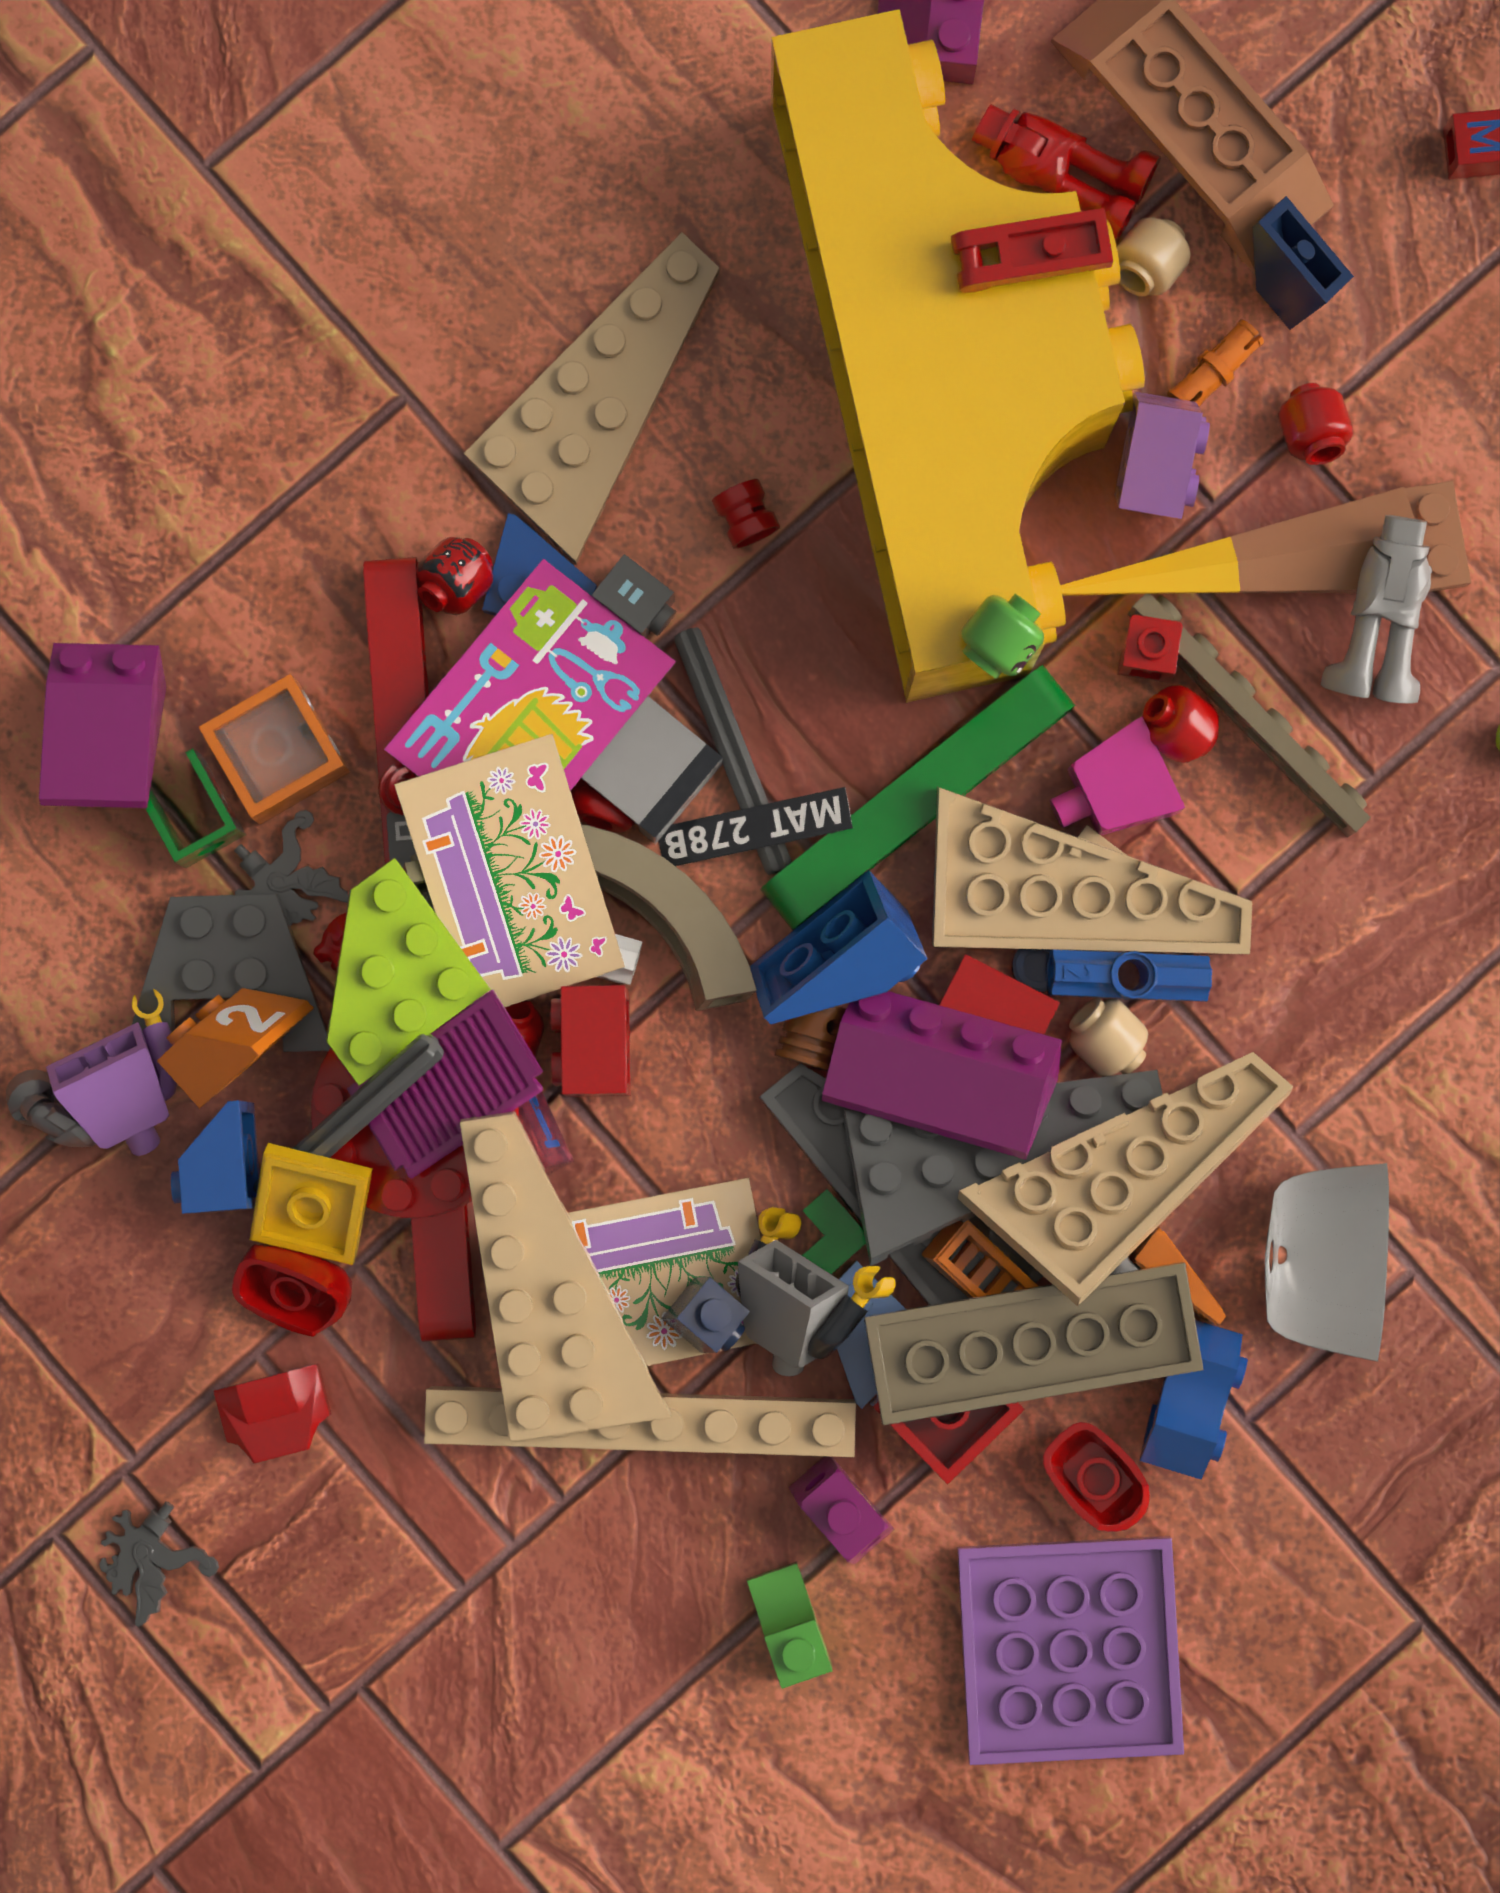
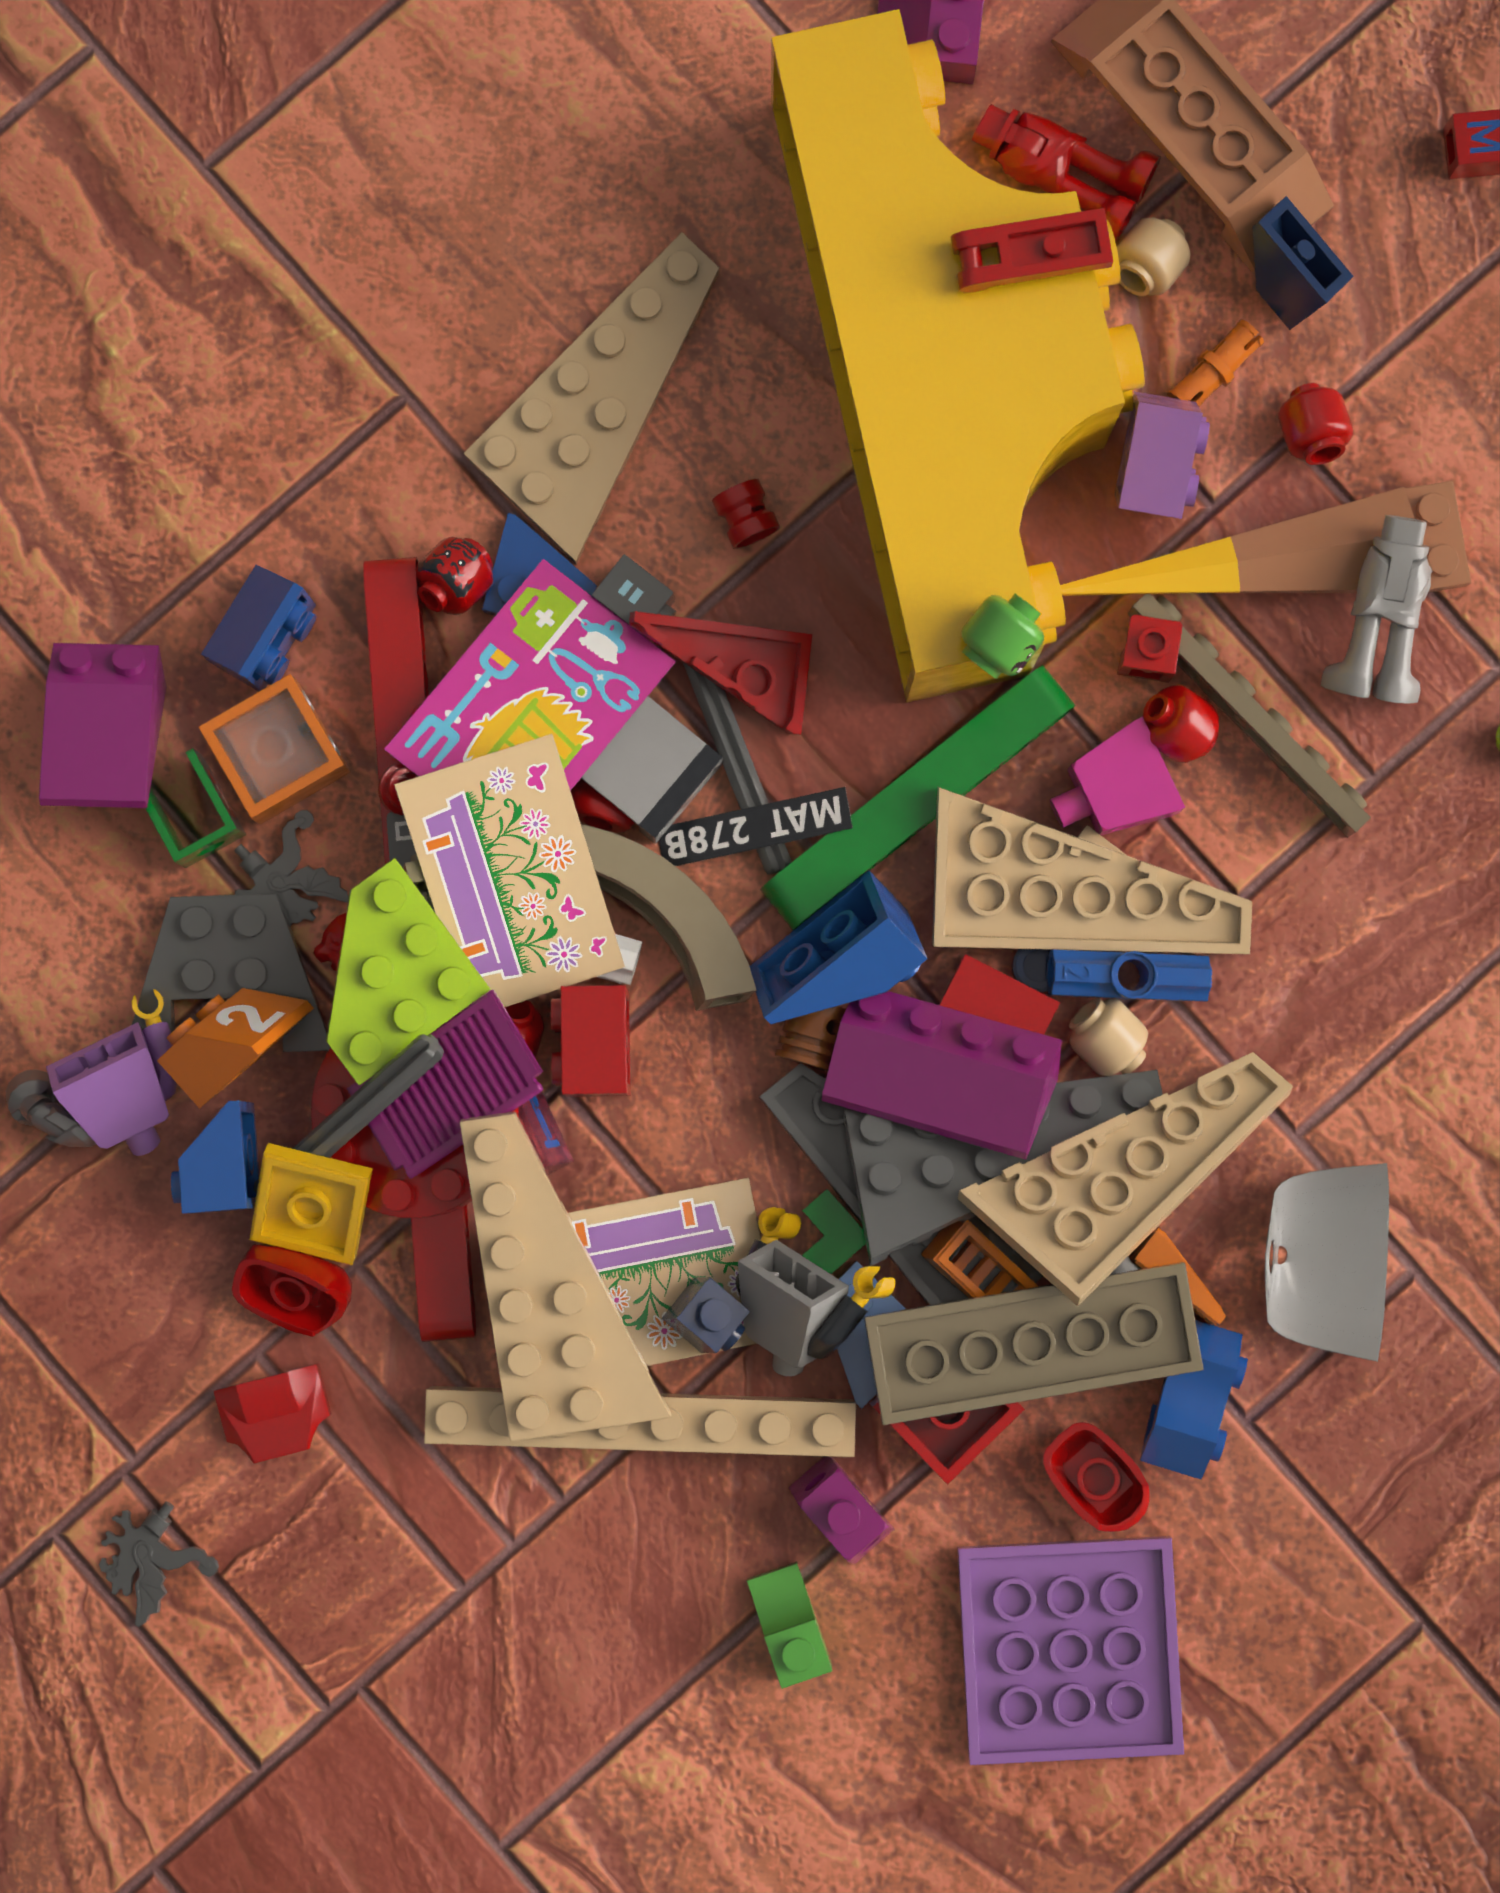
(261, 629): none -> blue slope
(751, 663): none -> red wing

